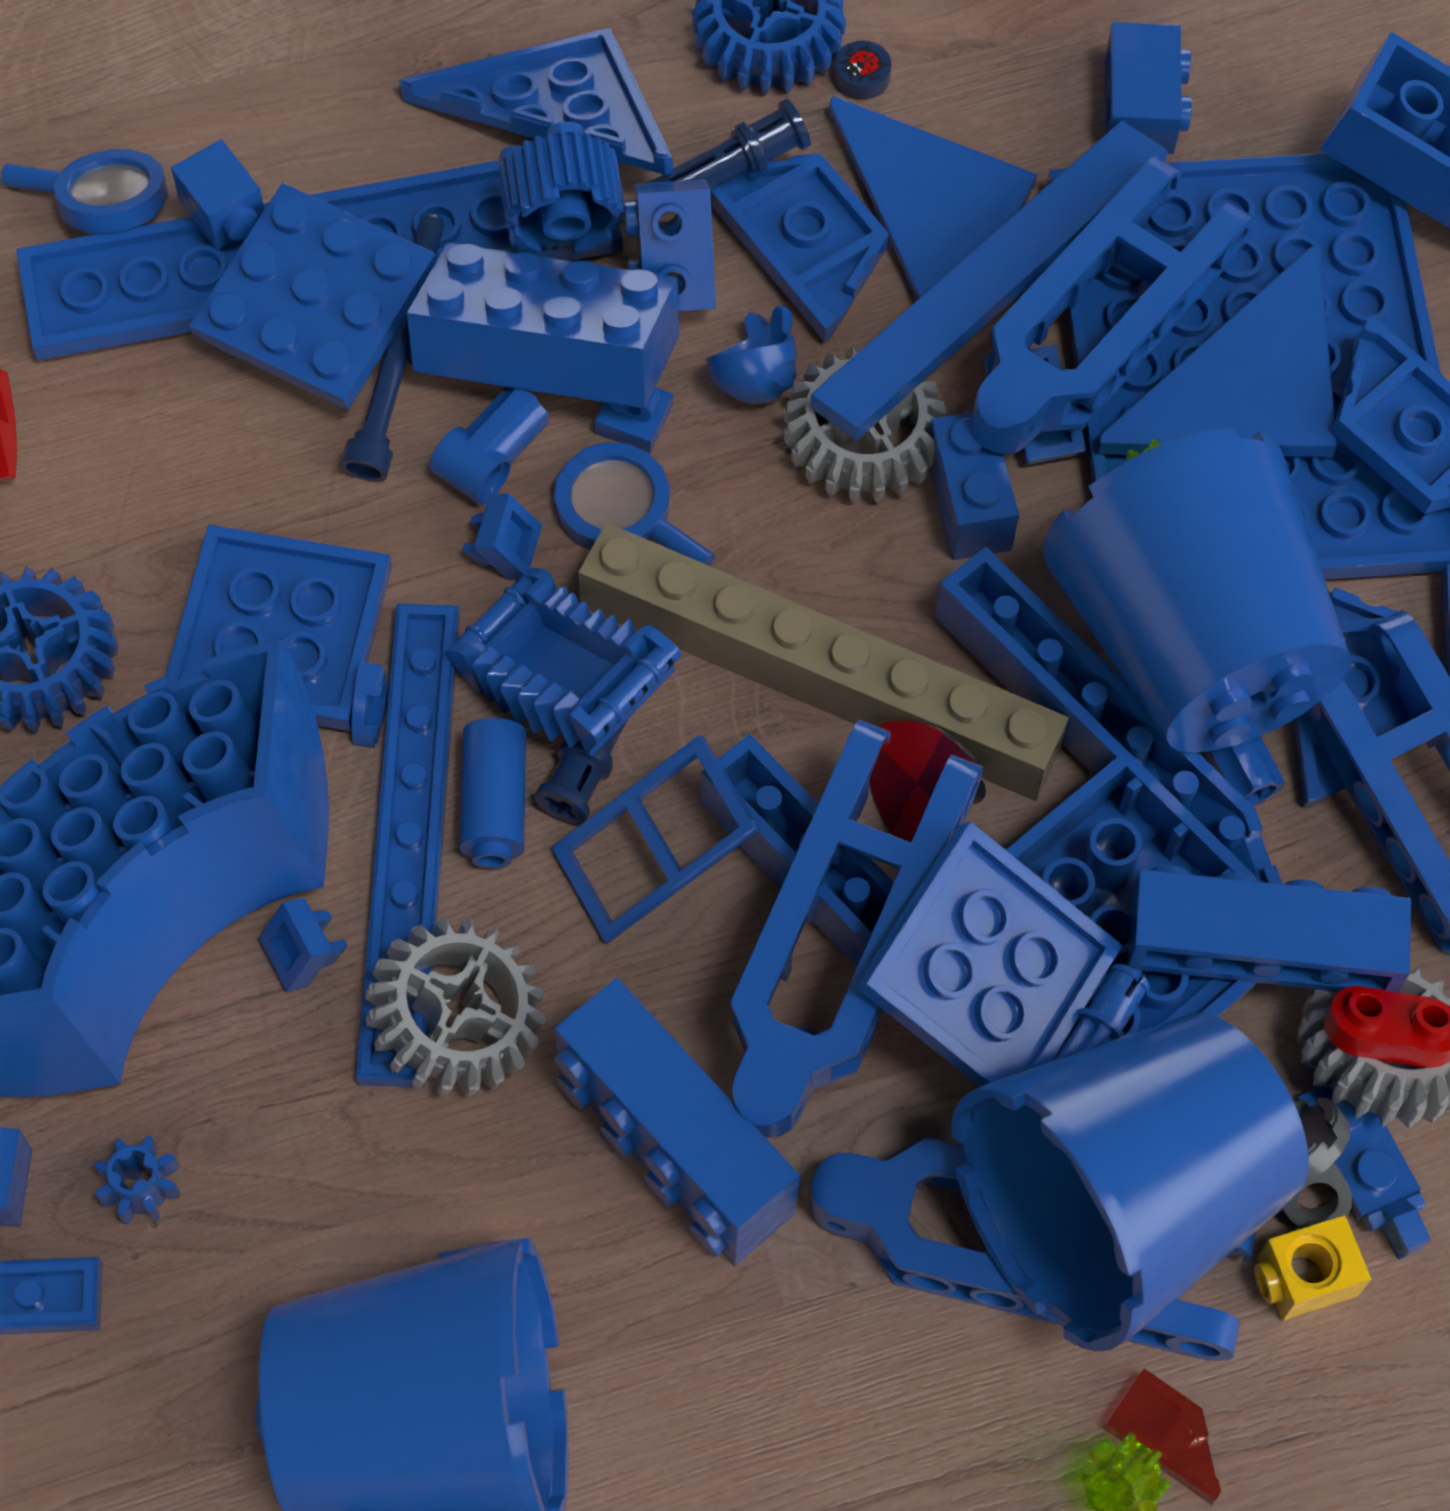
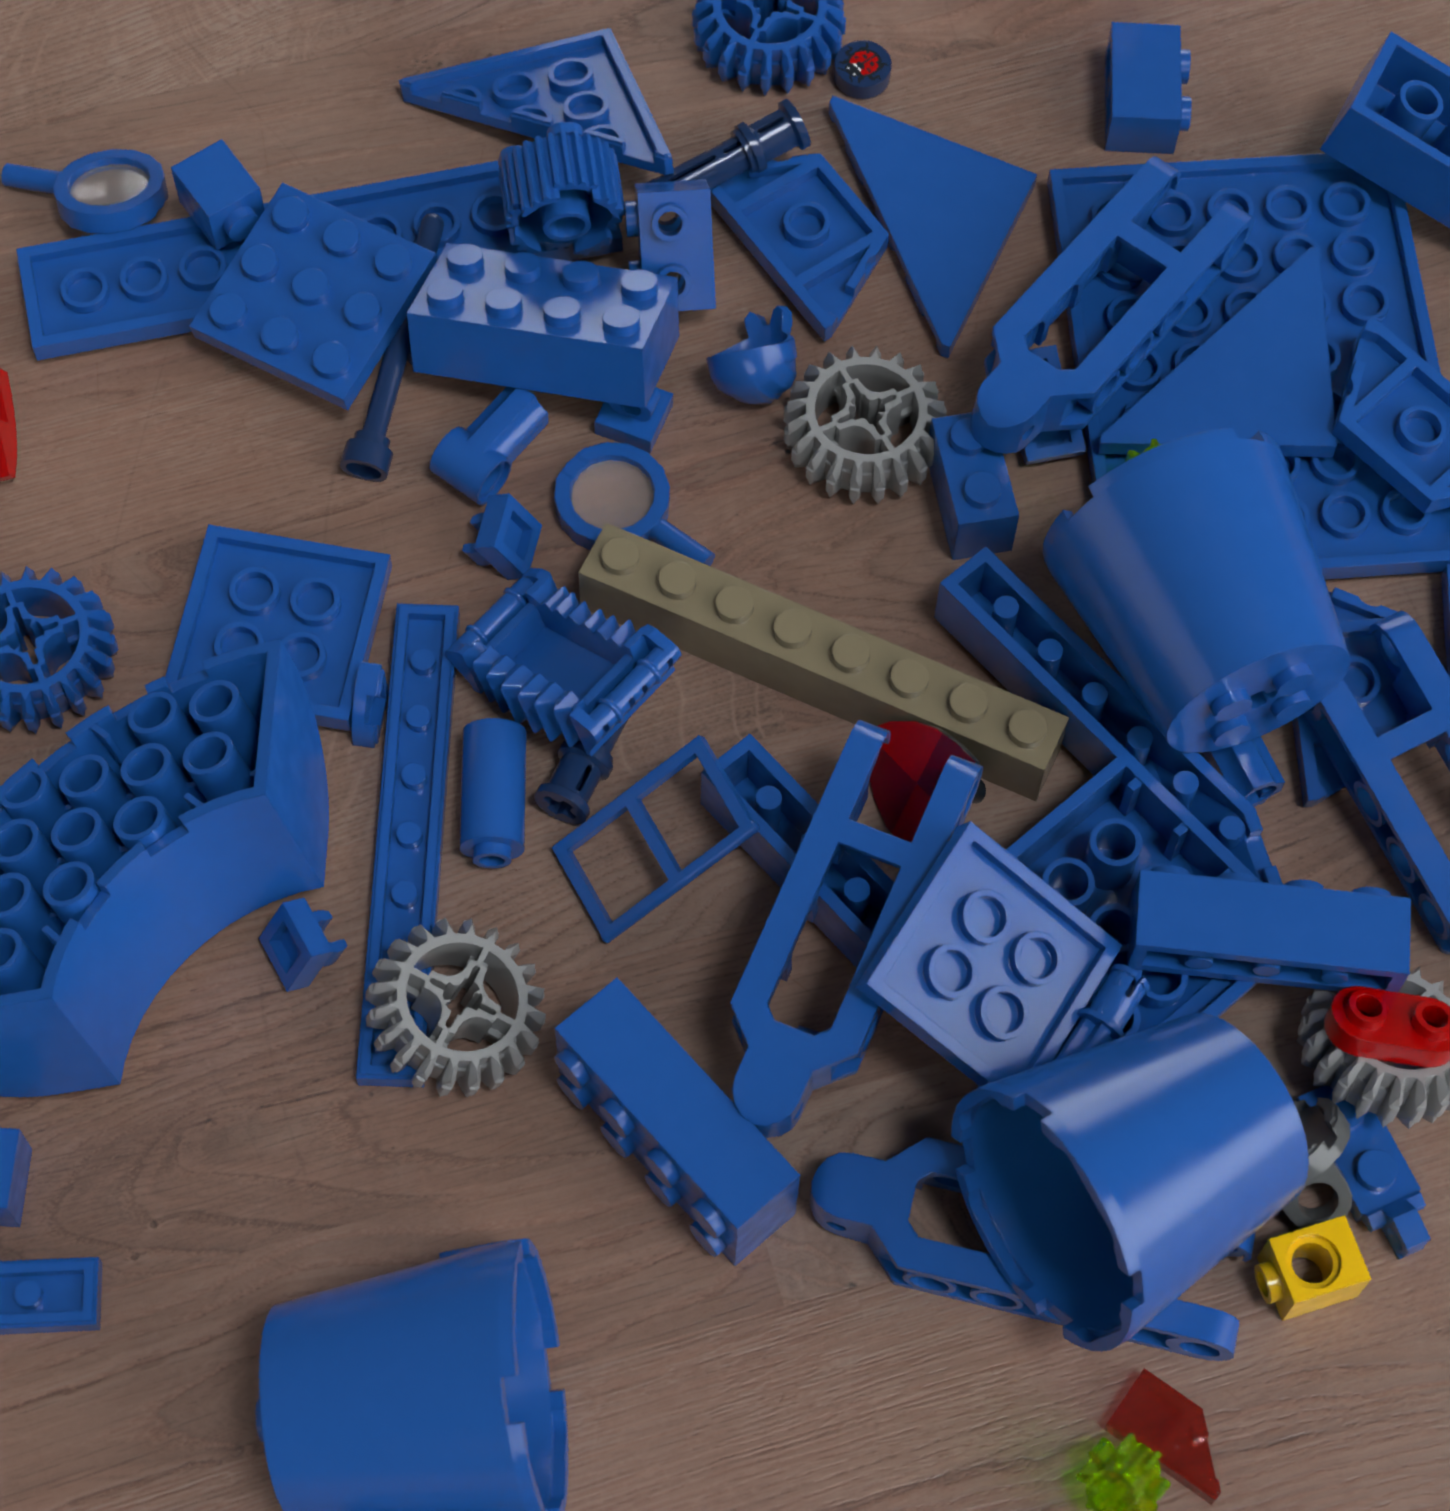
(145, 1195): blue gear -> none
(980, 285): blue tile -> none

